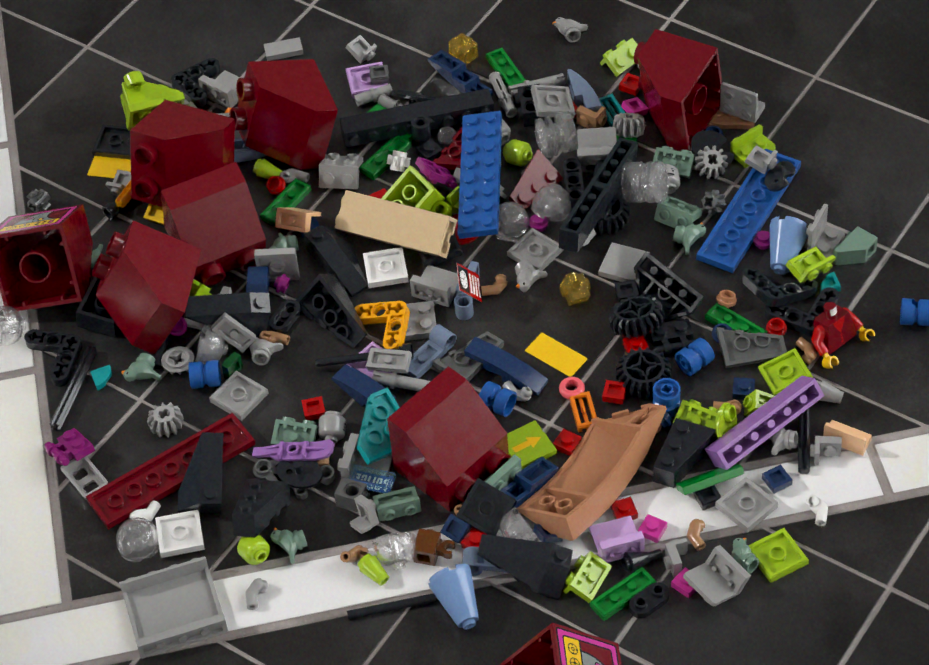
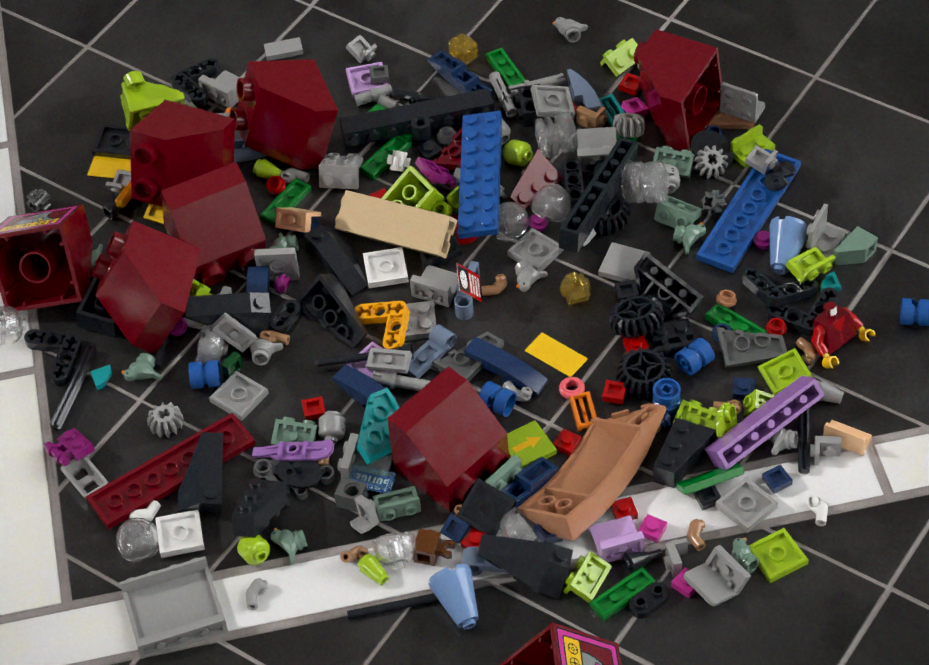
(174, 354): light grey gear -> none

